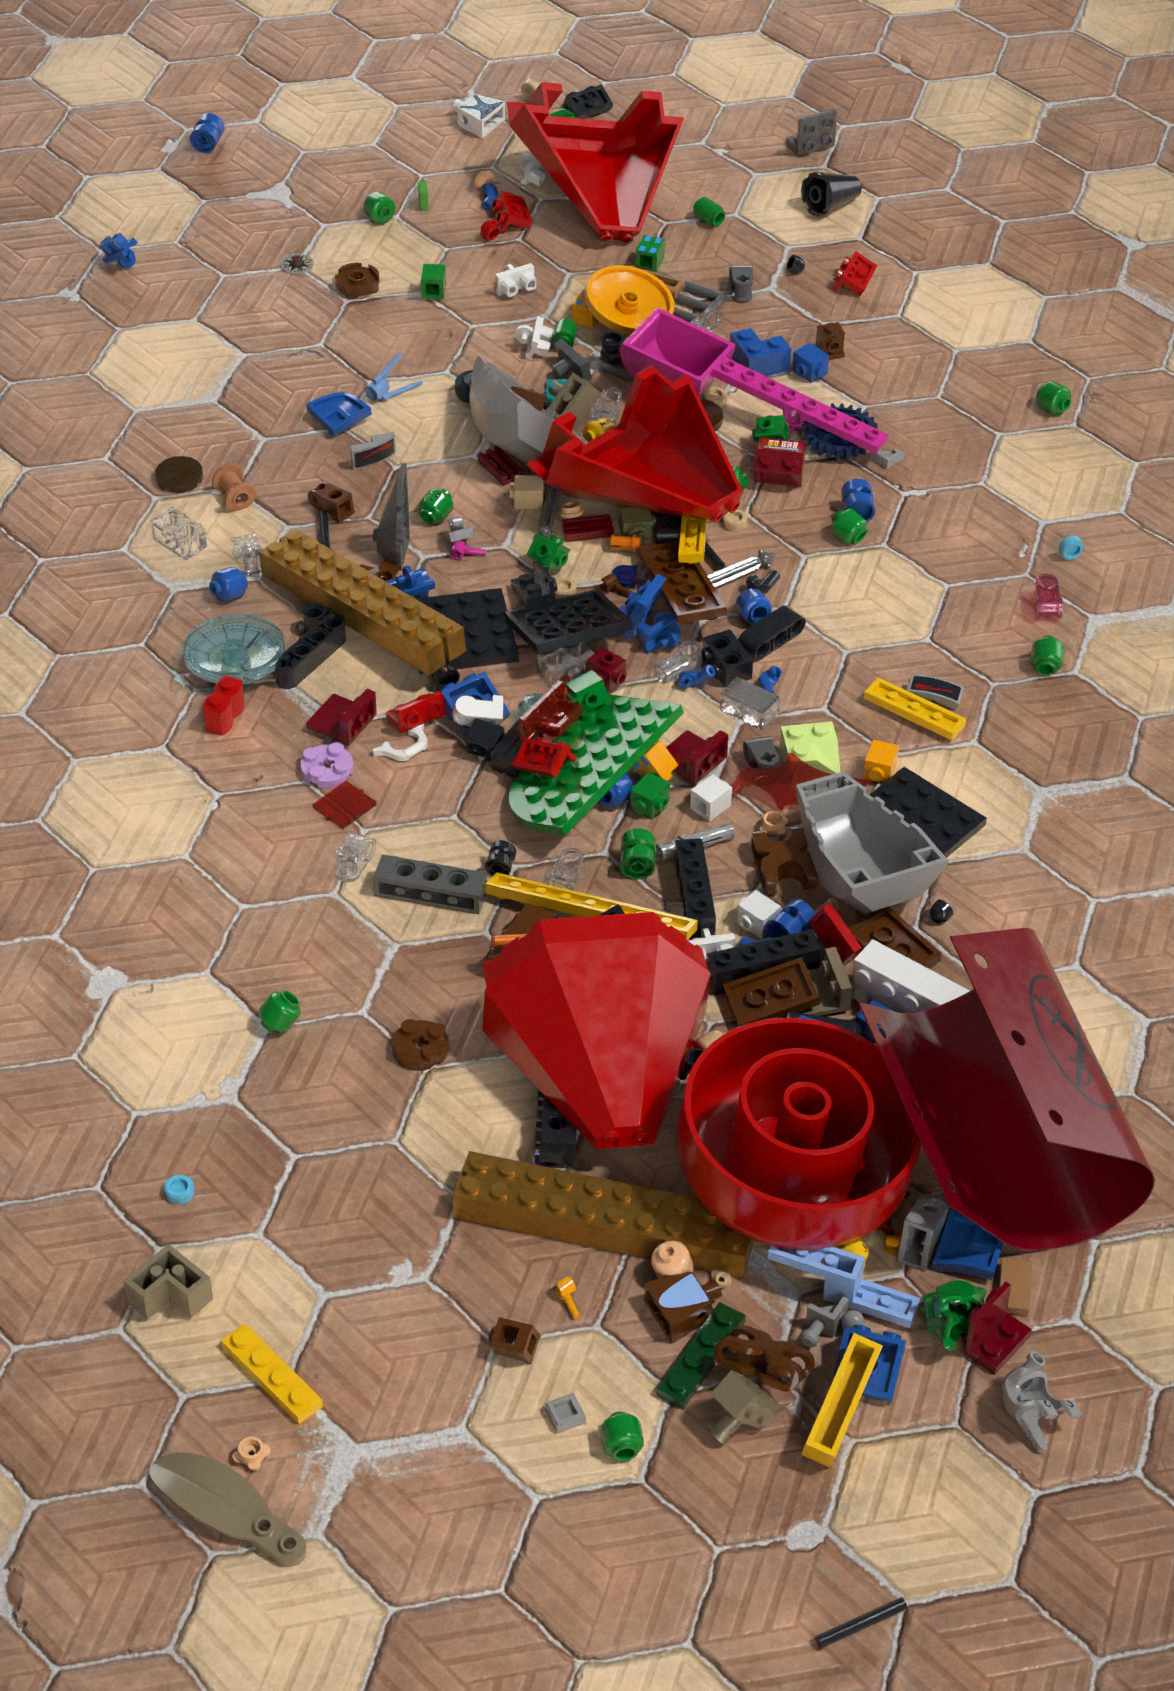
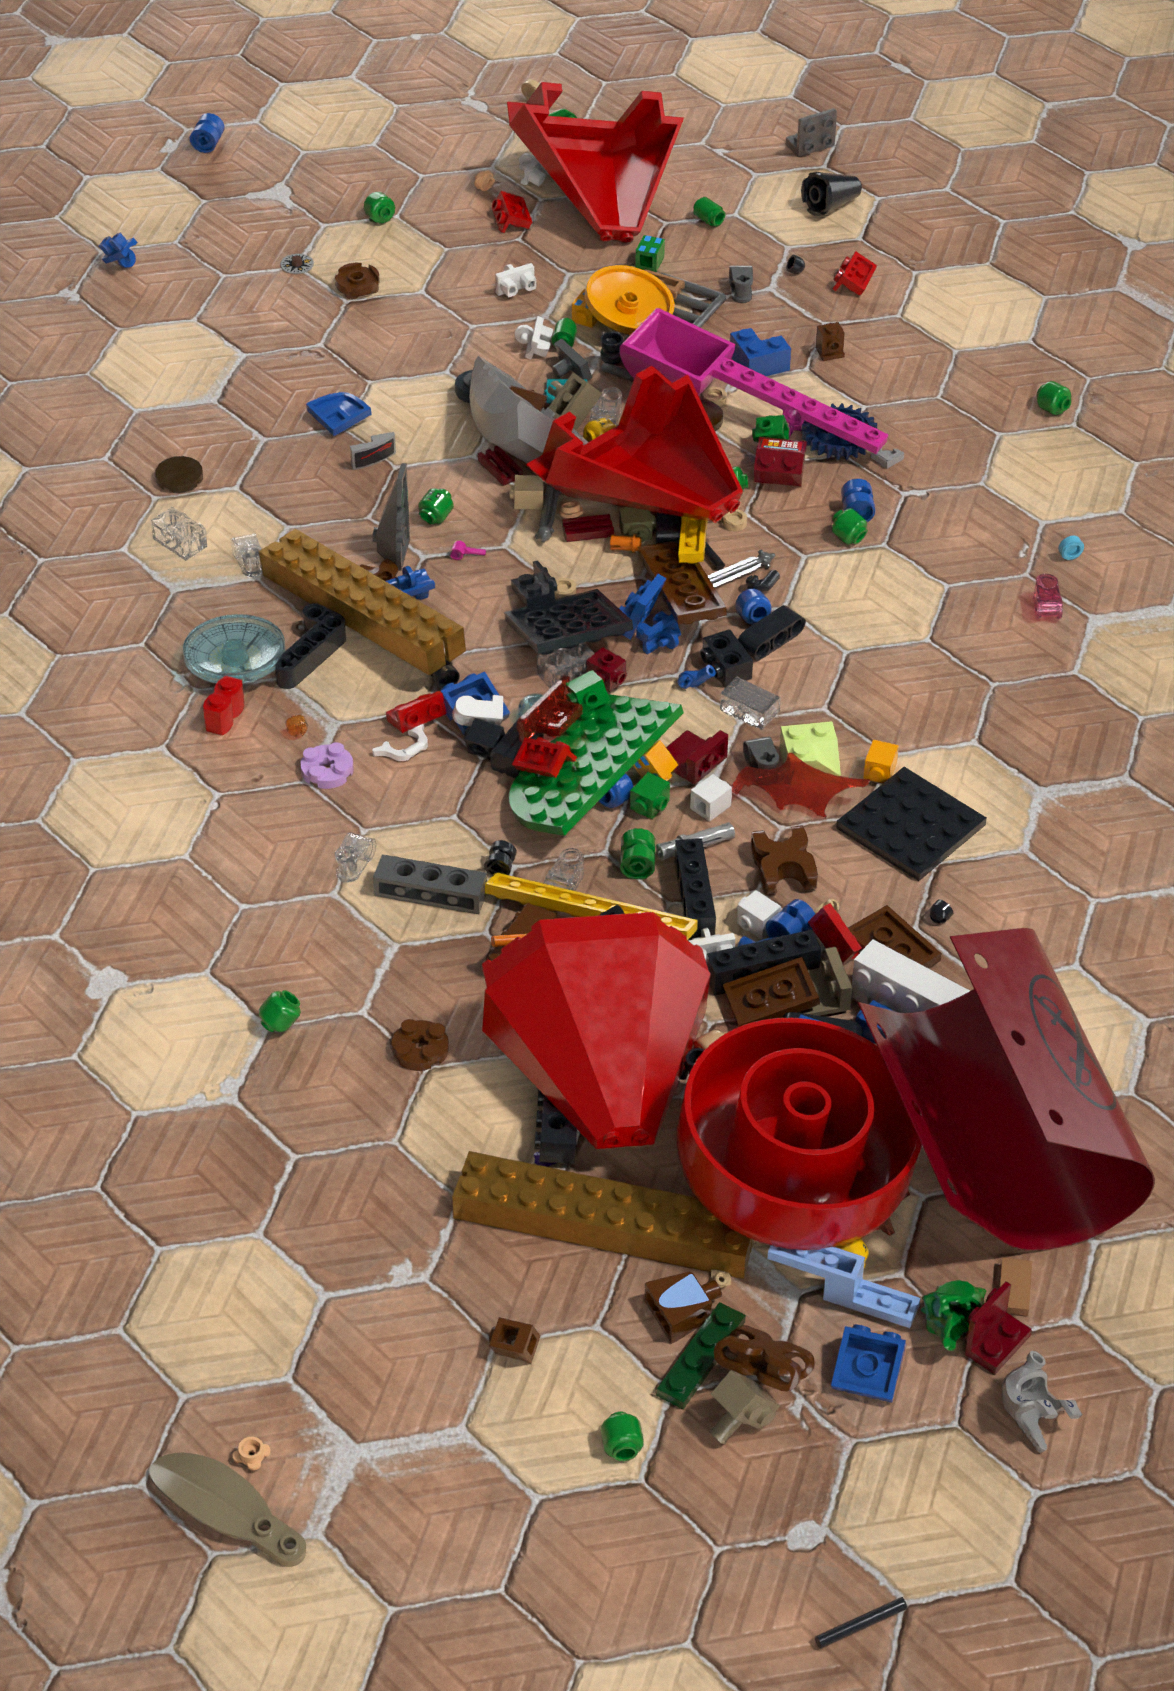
(165, 1279): dark tan brick -> none
(179, 1189): medium azure tile -> none
(228, 584): blue head -> none
(229, 480): nougat hose -> none
(272, 1373): yellow plate -> none
(296, 725): none -> clear orange hinge
(324, 528): black bar -> none
(332, 500): reddish brown leg -> none
(344, 718): dark red bracket -> none
(344, 804): clear red piece -> none
(379, 386): medium blue plant -> none
(423, 195): bright green tile -> none
(433, 281): green brick -> none
(457, 531): flat silver tile -> none
(479, 114): white torso -> none
(486, 628): black plate -> none
(490, 229): red plate -> none
(491, 193): blue arm -> none
(549, 551): green brick -> none
(563, 1291): light orange hand -> none
(565, 1413): light grey tile -> none
(588, 102): black bracket -> none
(611, 582): reddish brown hand -> none
(626, 575): clear blue tile -> none
(671, 1259): light nougat head -> none
(686, 659): clear piece -> none
(708, 319): clear piece -> none
(769, 678): blue arm -> none
(774, 823): light nougat plate -> none
(810, 362): blue brick -> none
(828, 1321): light grey piece -> none
(841, 1400): yellow brick -> none
(864, 848): light grey windscreen -> none
(893, 1243): light orange hand -> none
(915, 708): yellow plate -> none
(924, 1219): light grey torso -> none
(936, 689): slope -> none
(967, 1248): blue plate -> none
(1047, 655): green head -> none

